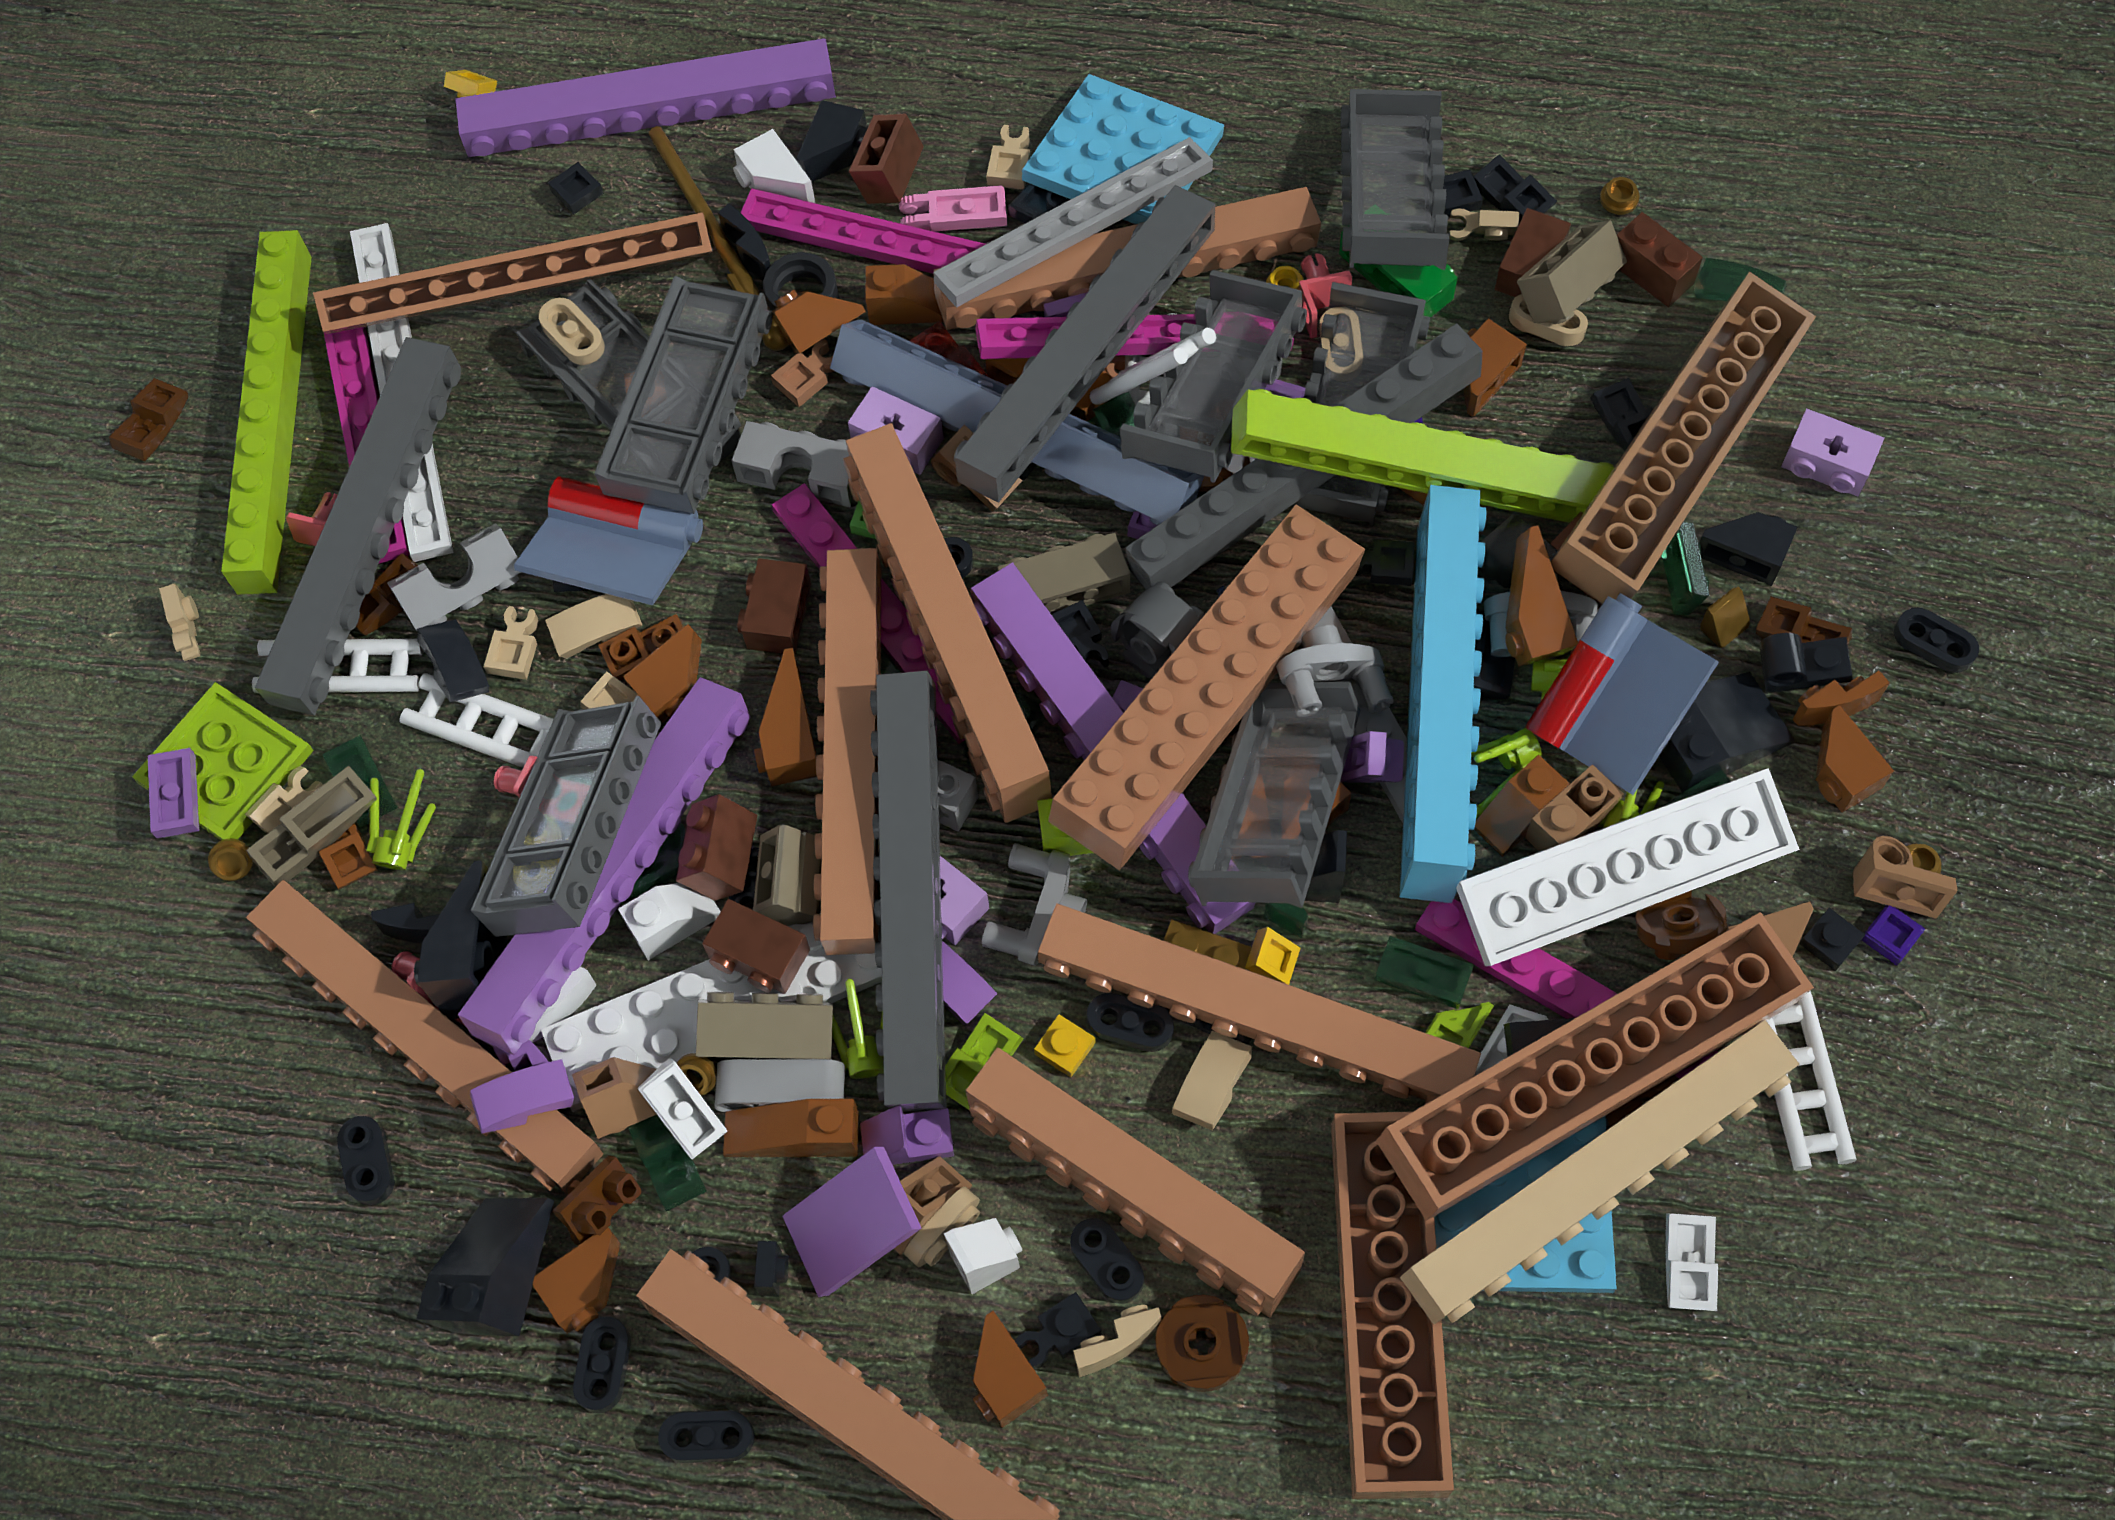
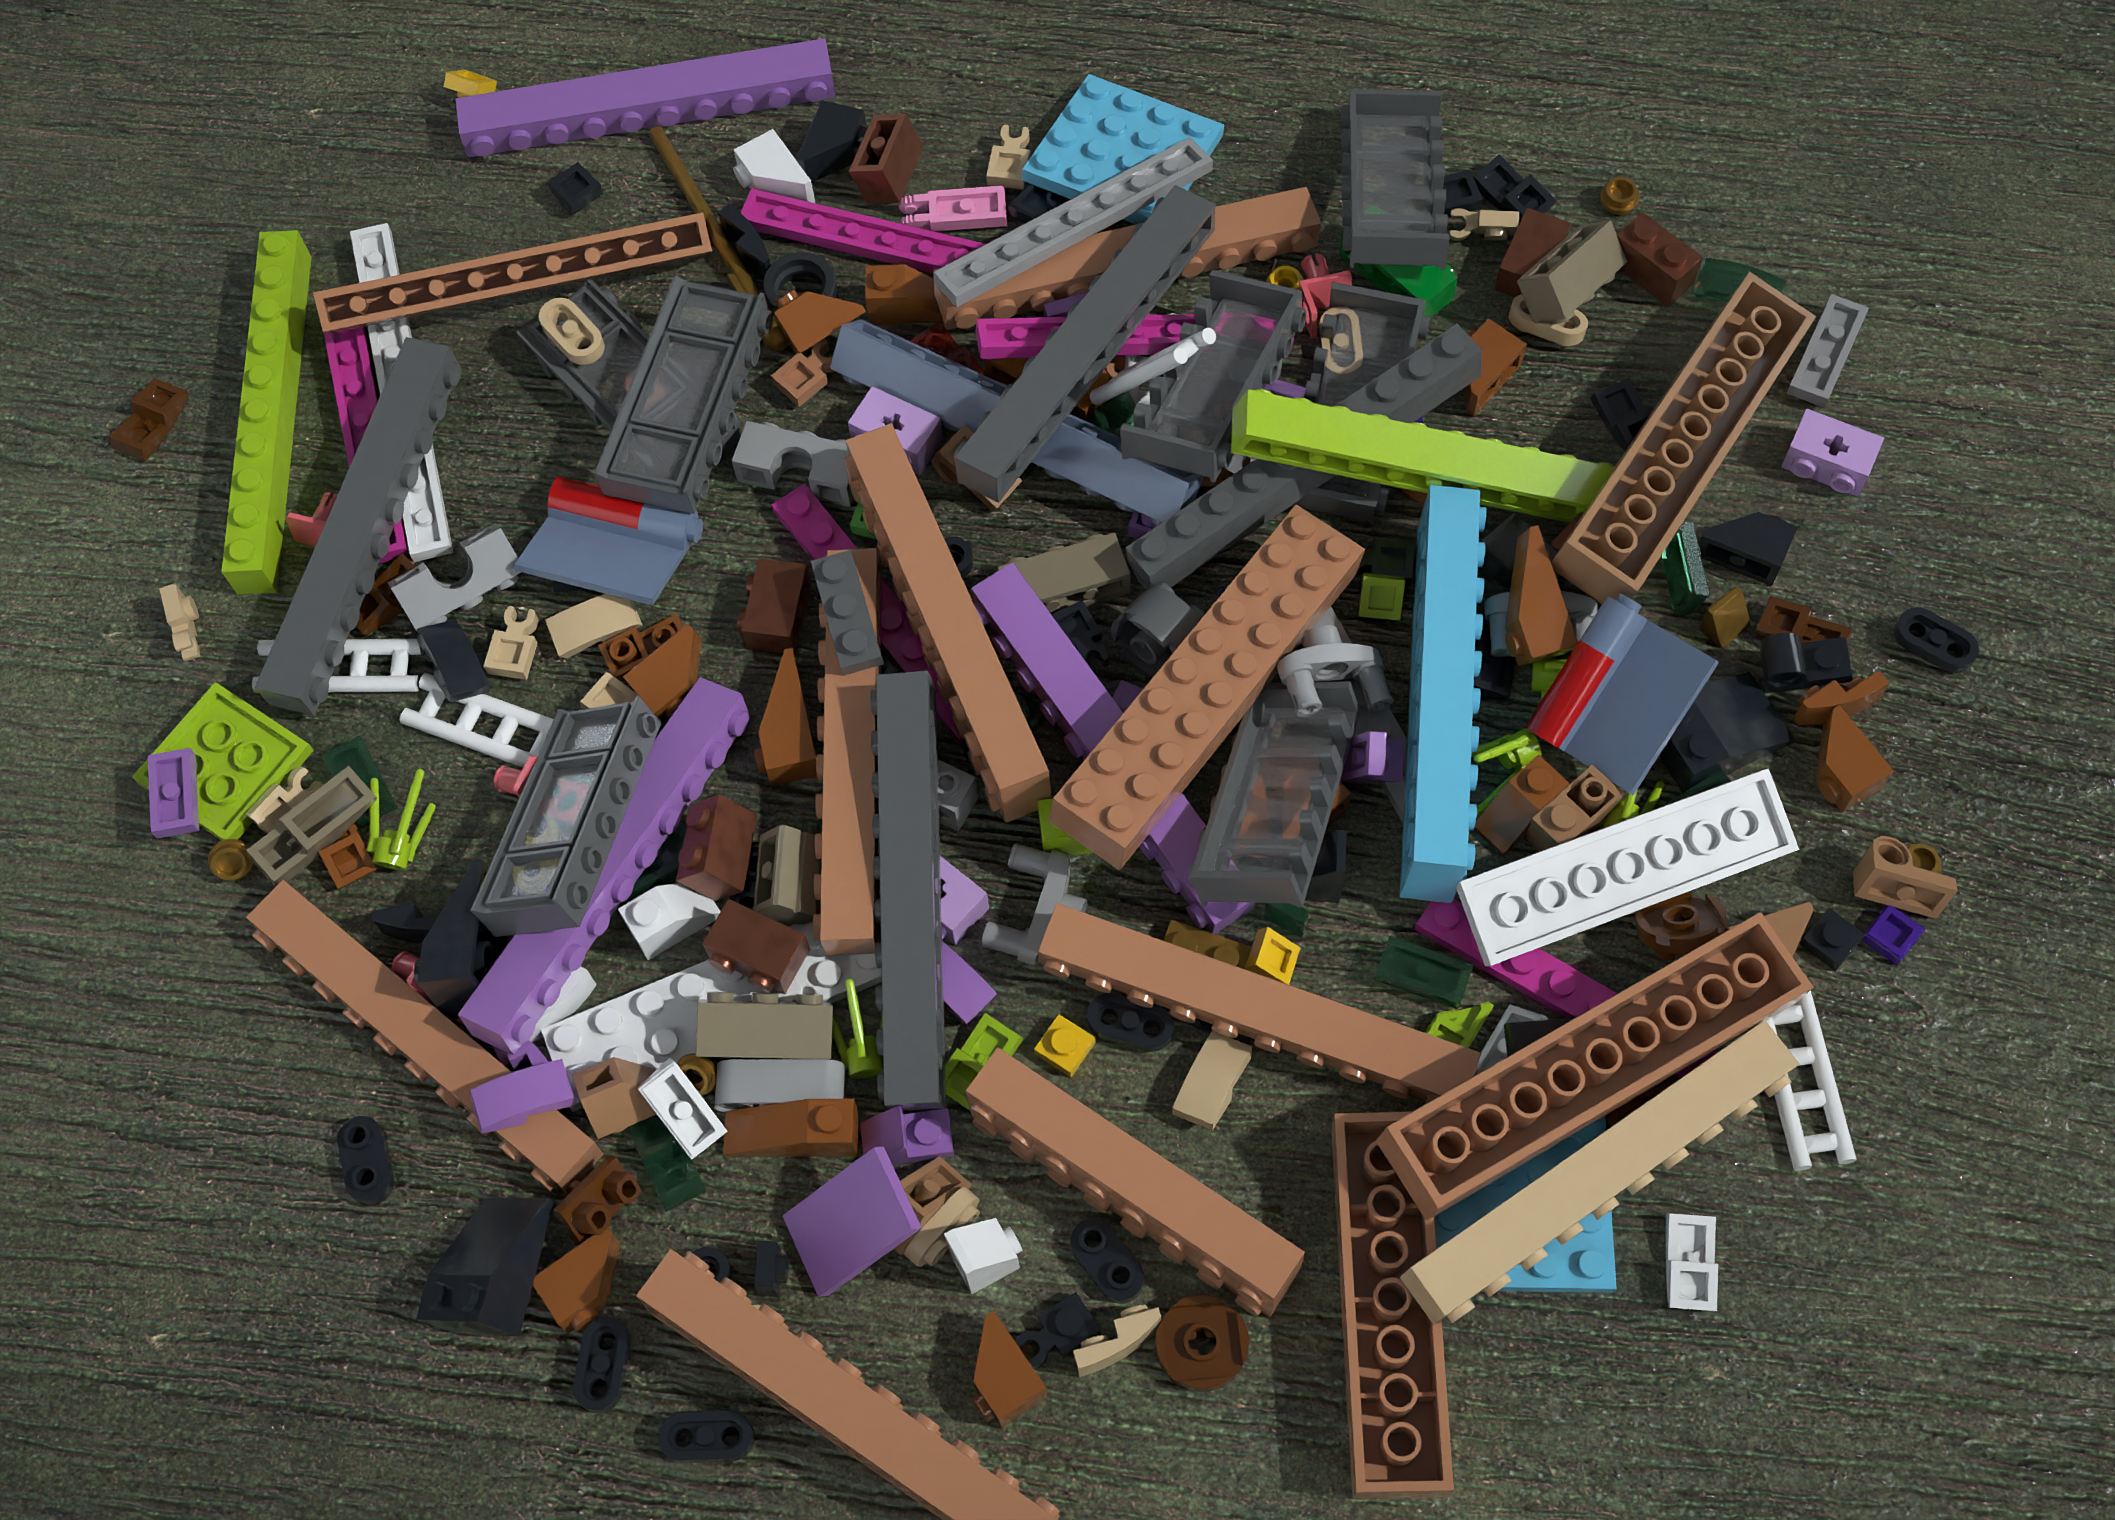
(847, 612): none -> dark grey plate
(1381, 596): none -> lime plate
(1827, 350): none -> light grey plate

